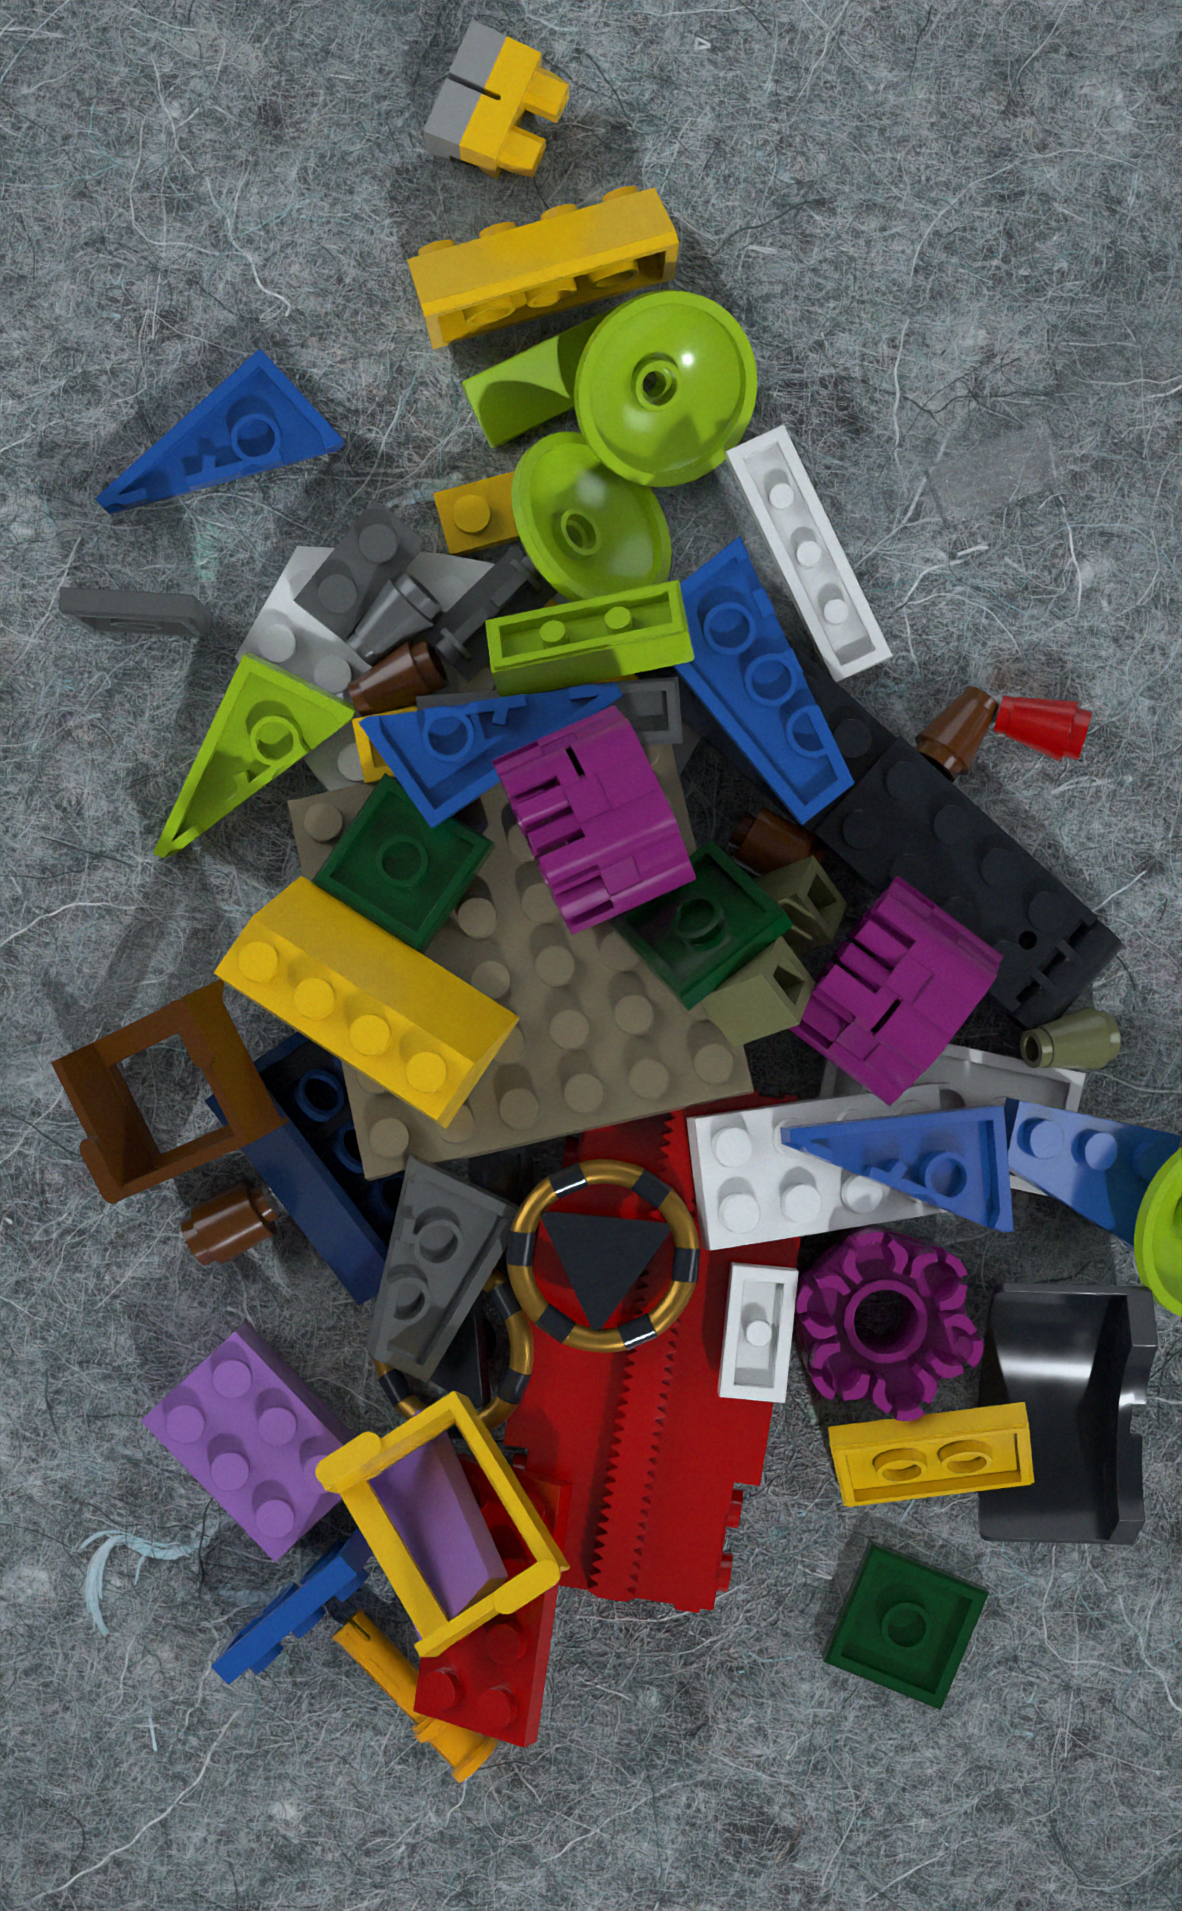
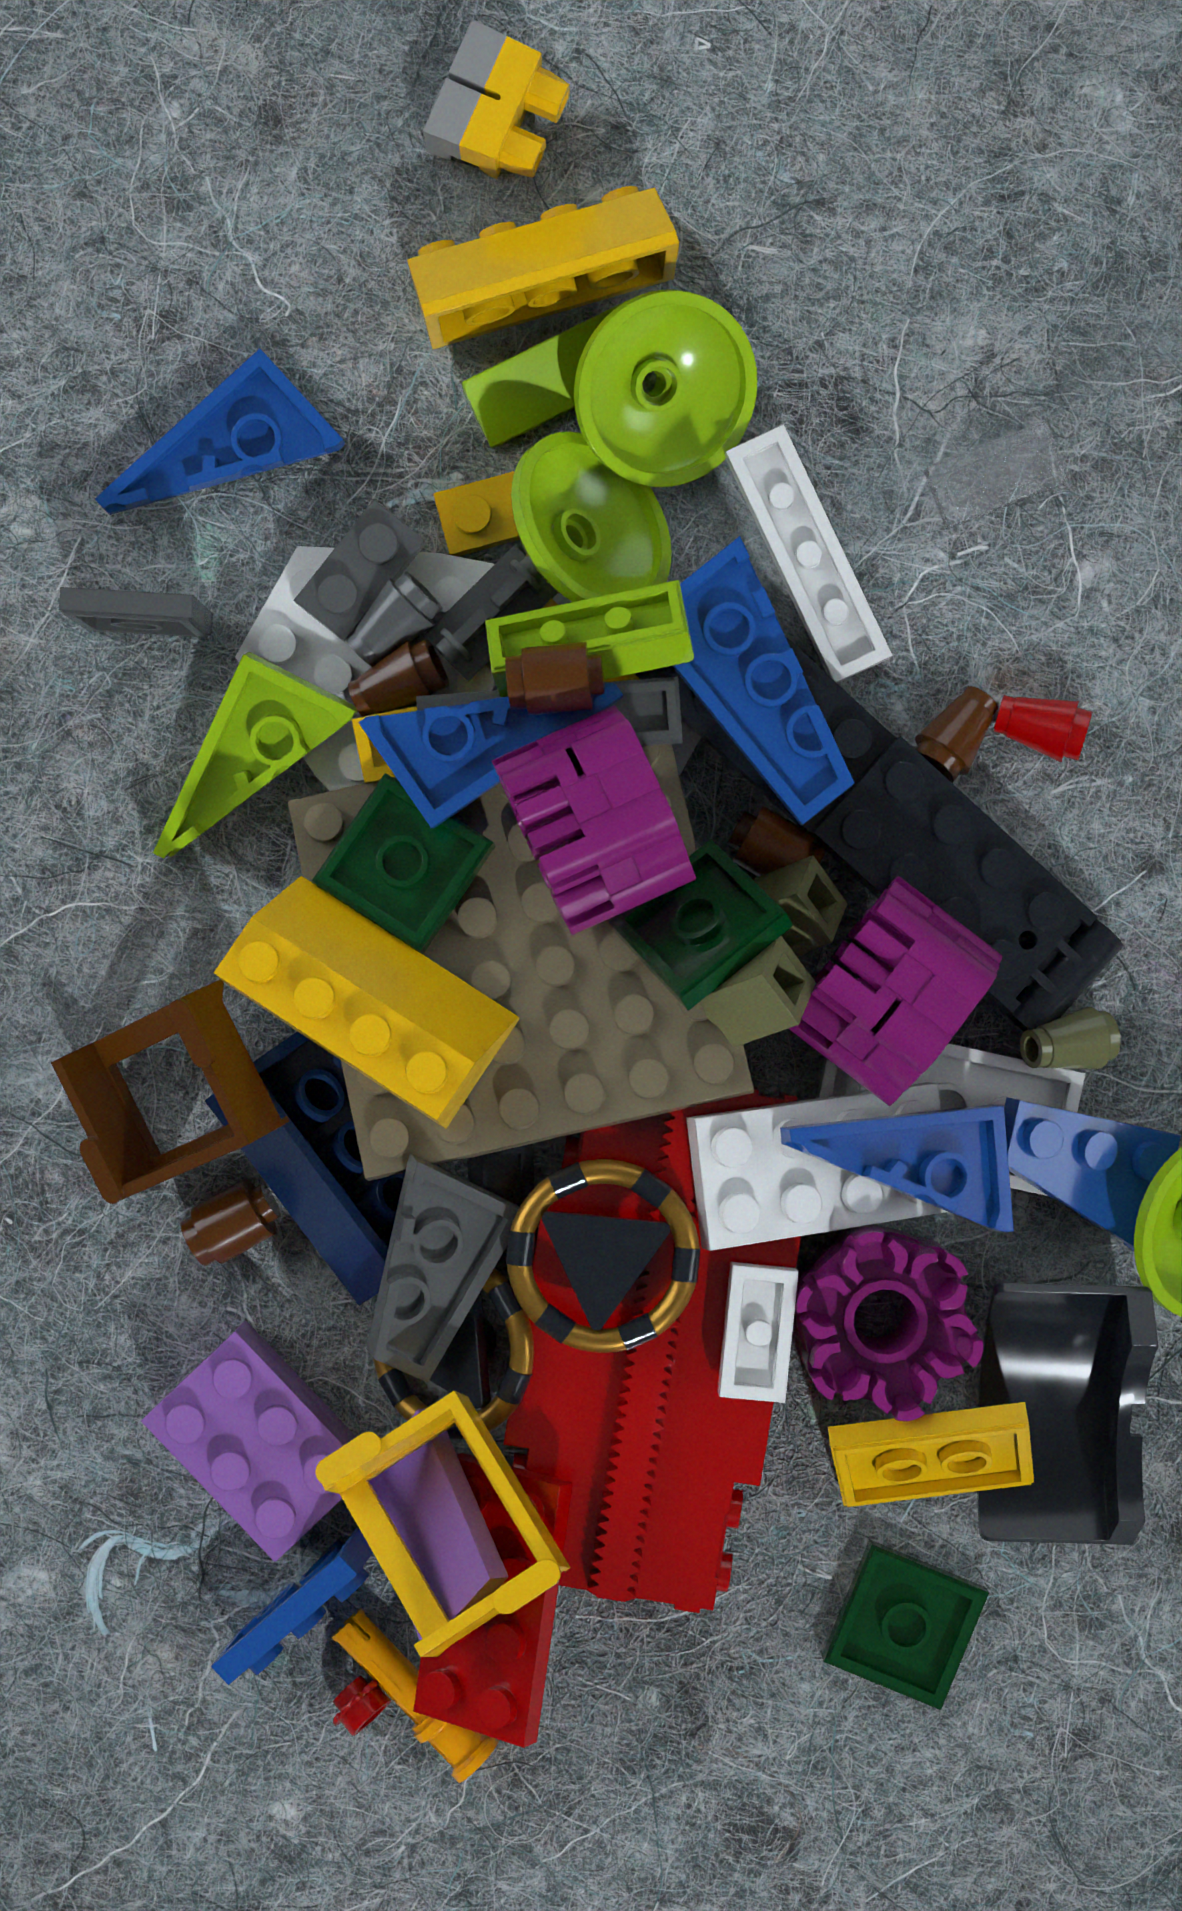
(359, 1704): none -> red plate
(554, 678): none -> reddish brown brick

